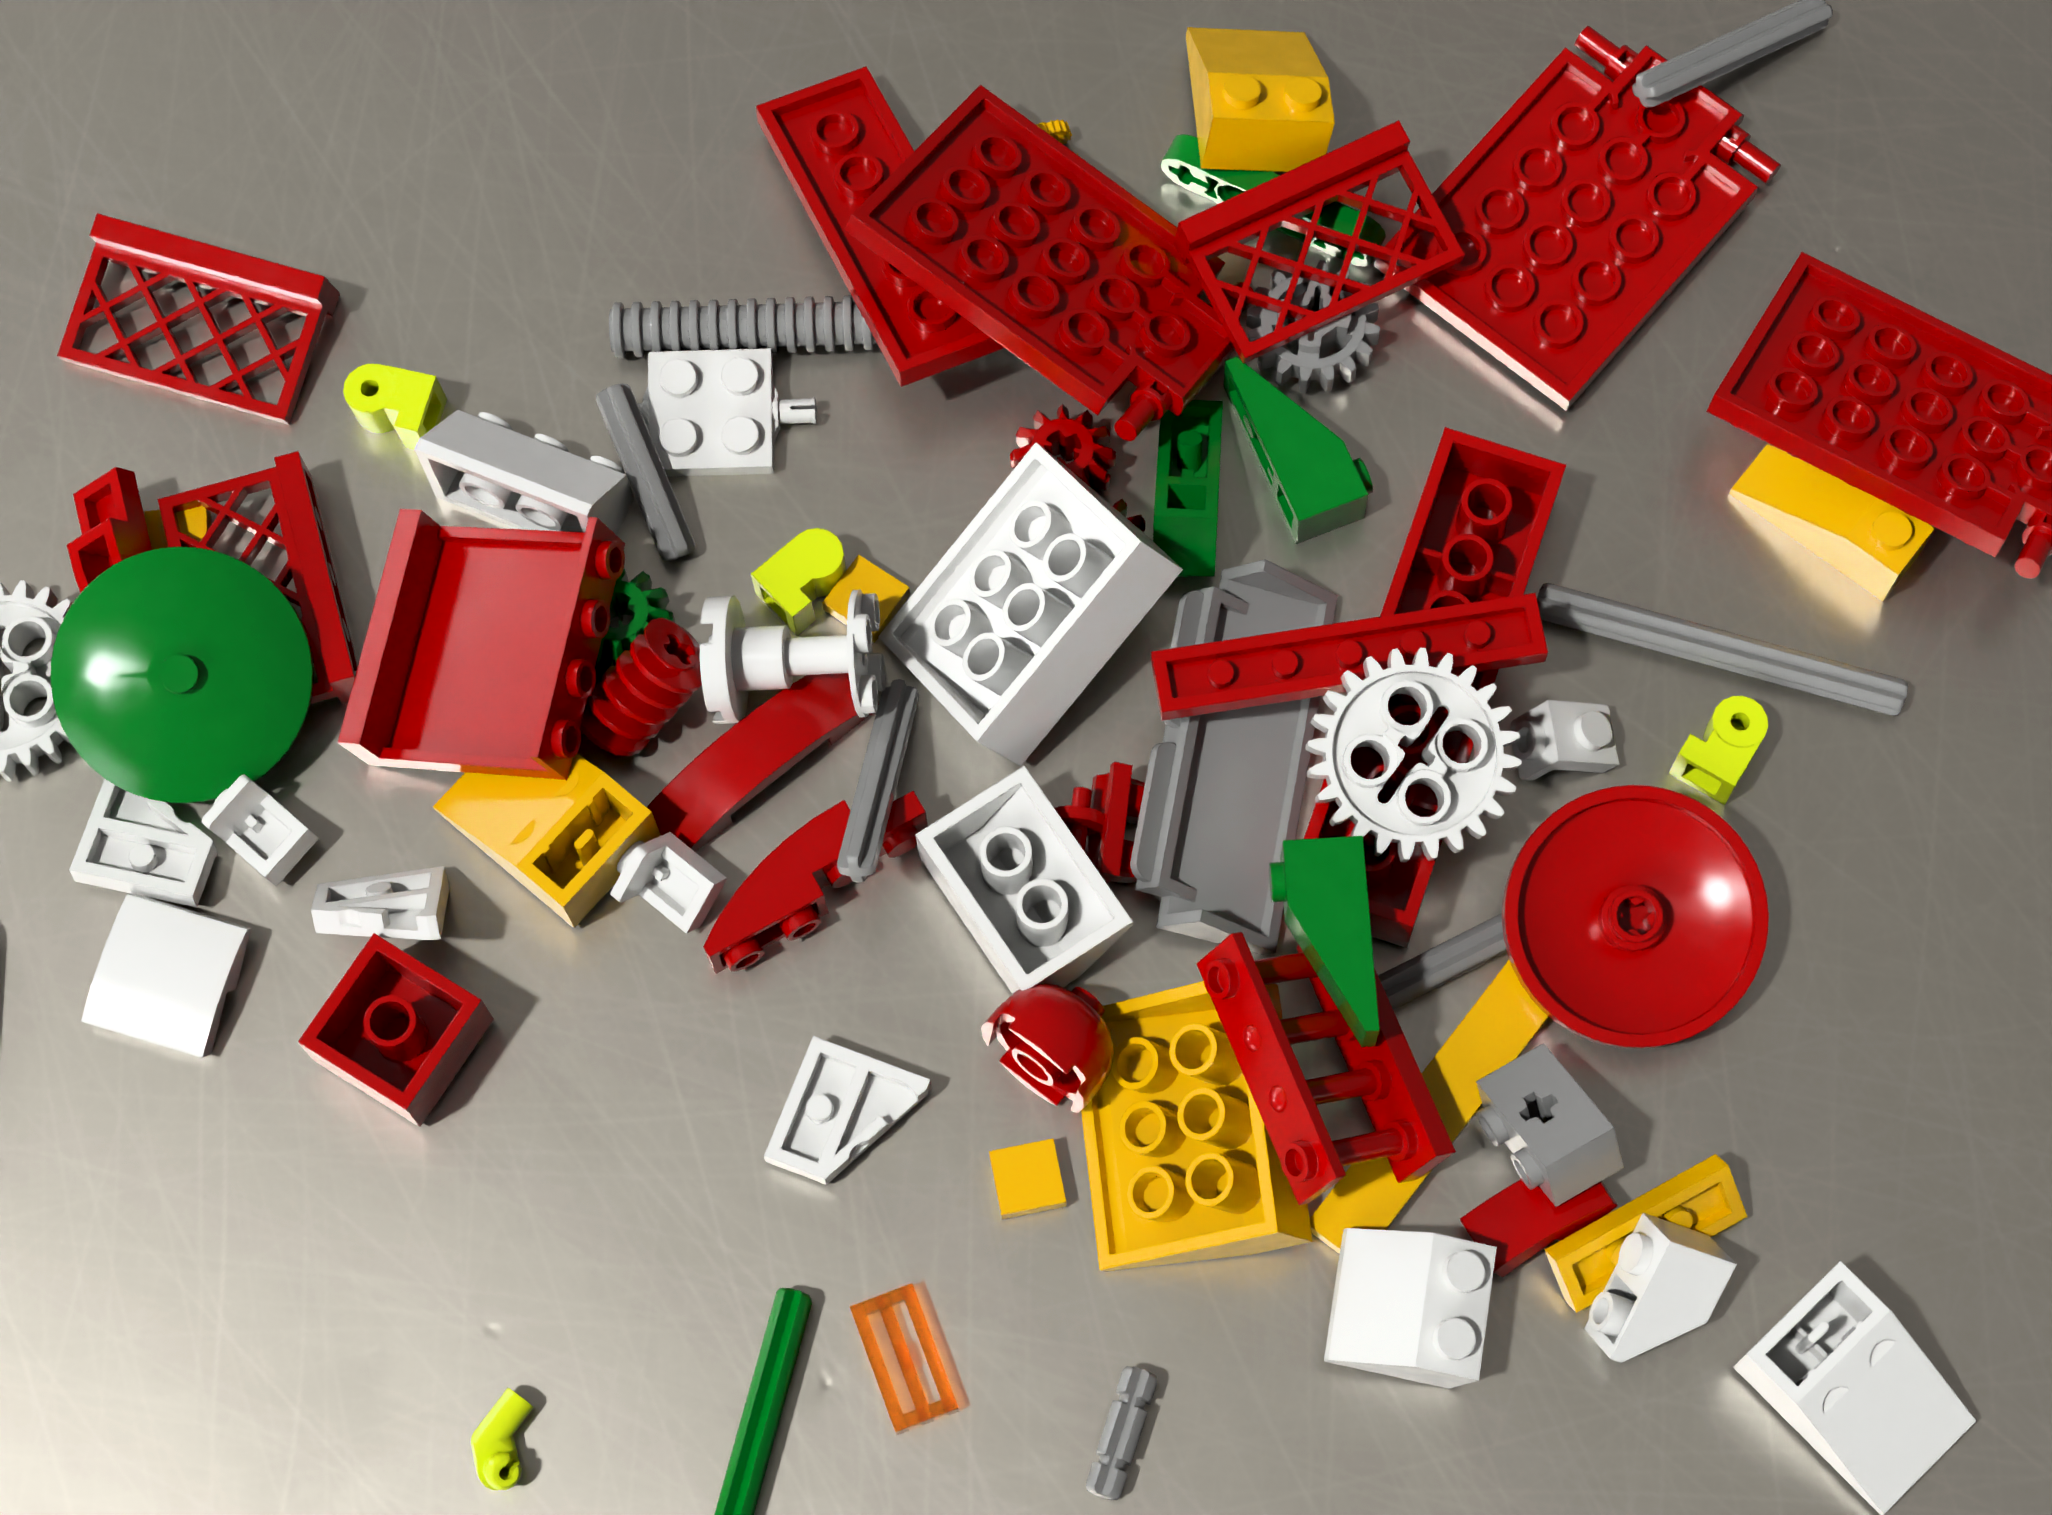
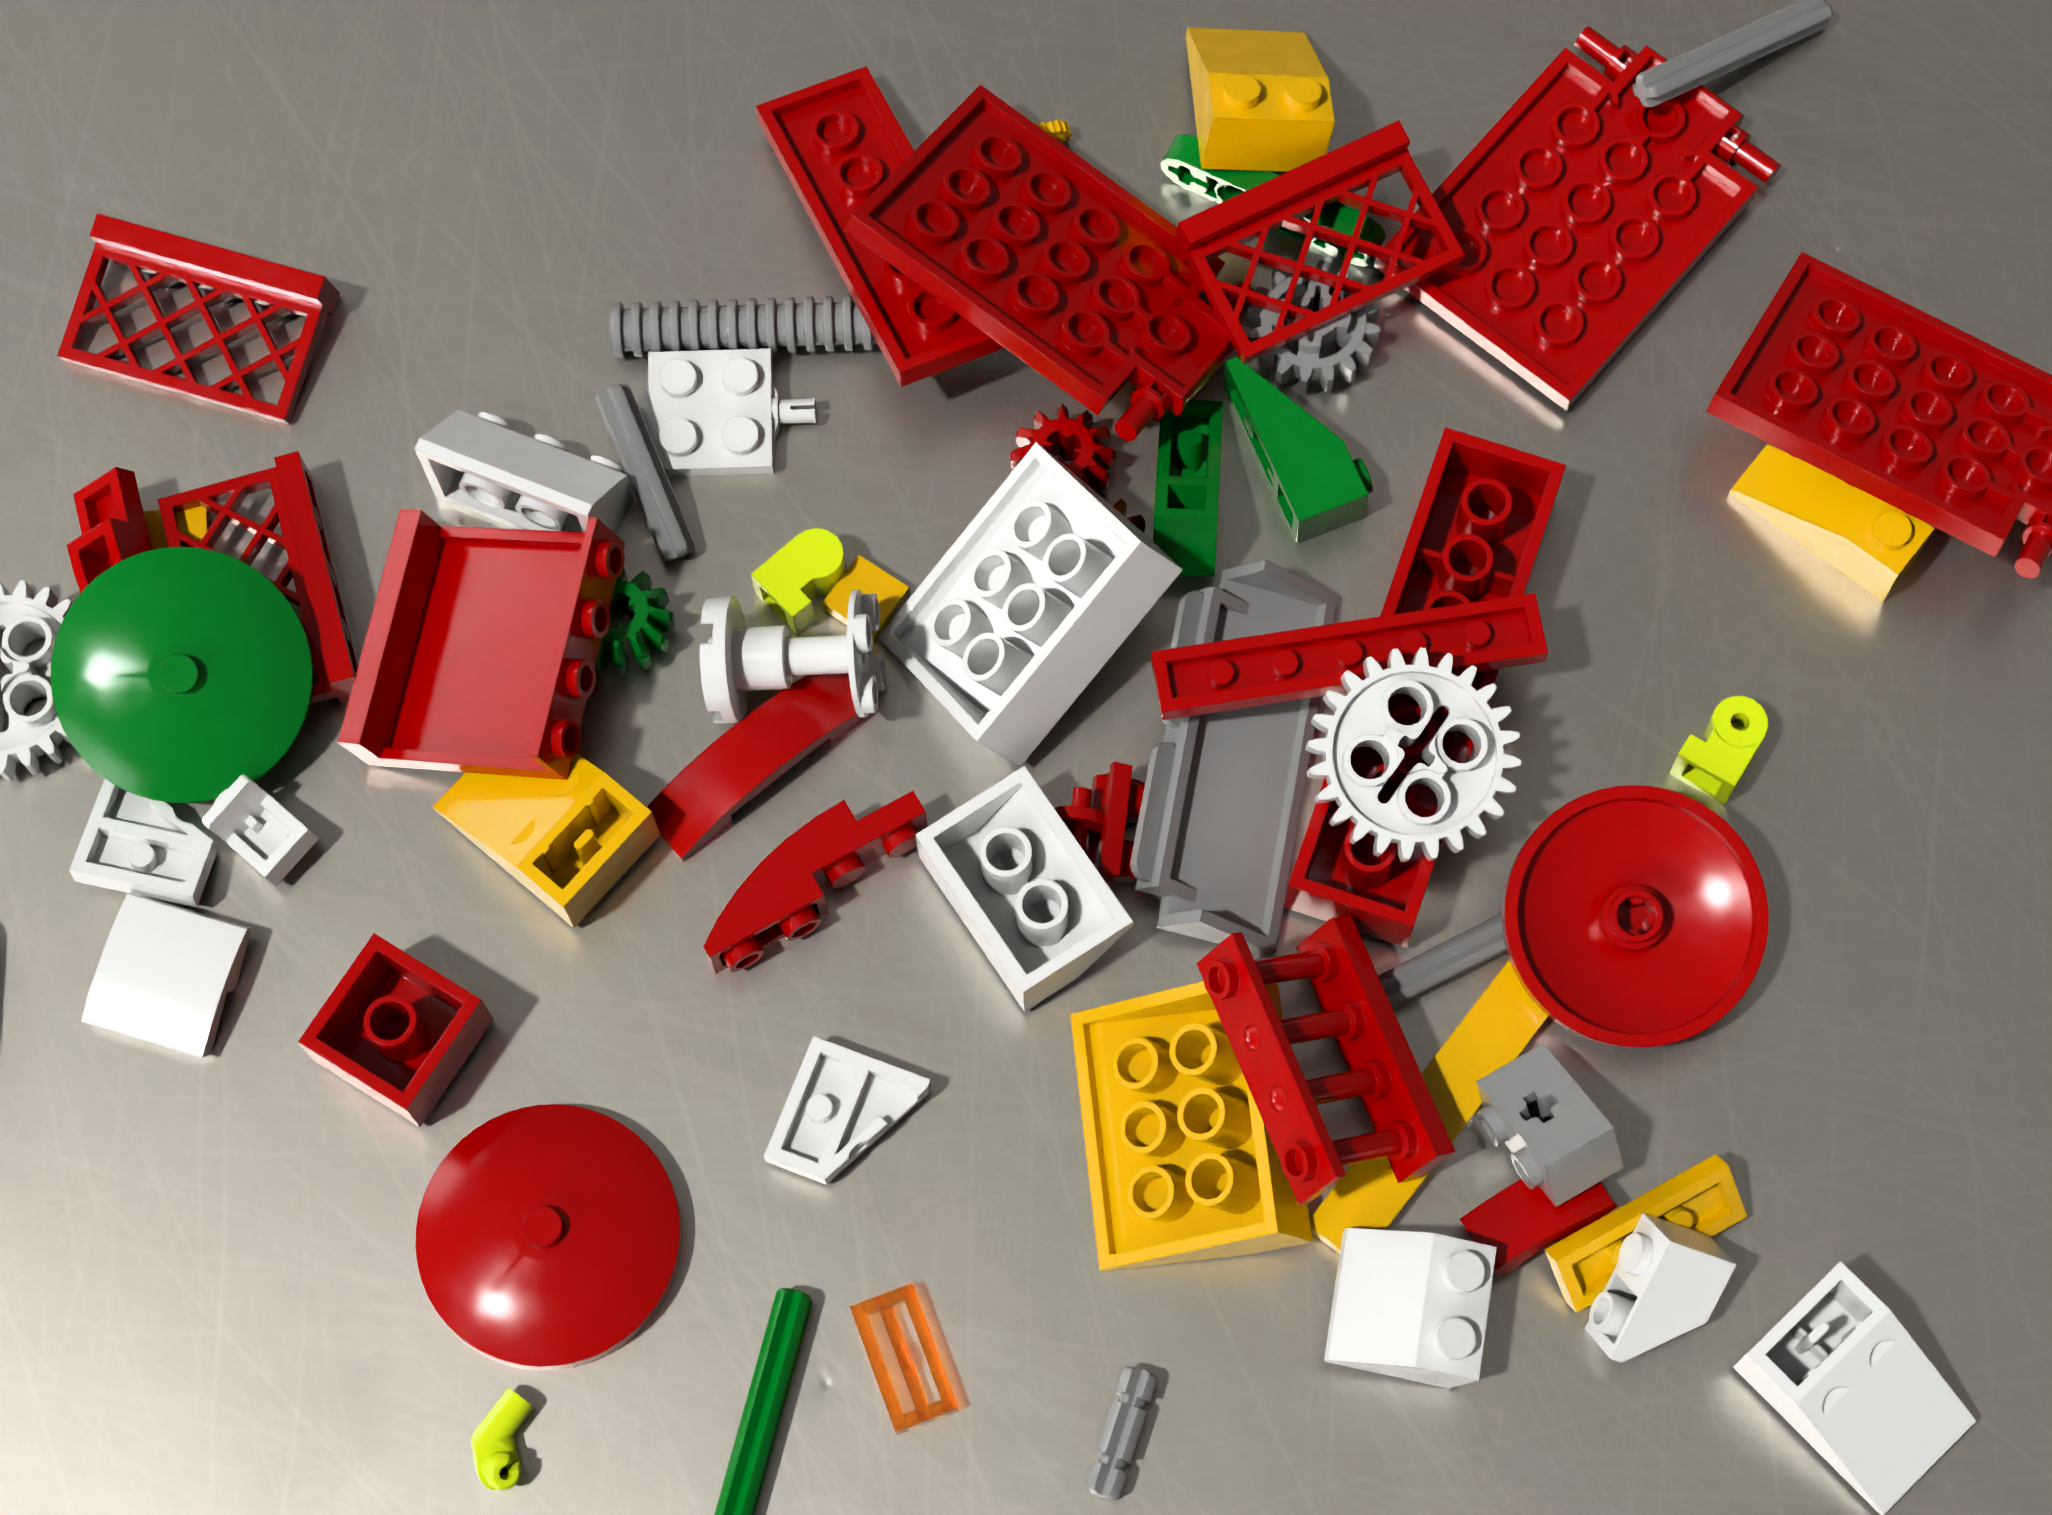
(387, 904): white wing -> none
(395, 399): neon yellow leg -> none
(549, 1237): none -> red dish
(643, 689): red piece -> none
(669, 879): white bracket -> none
(878, 781): light grey axle -> none
(1027, 1178): yellow tile -> none
(1054, 1042): red cylinder -> none
(1330, 919): green slope -> none
(1564, 738): white bracket -> none
(1722, 649): light grey axle -> none

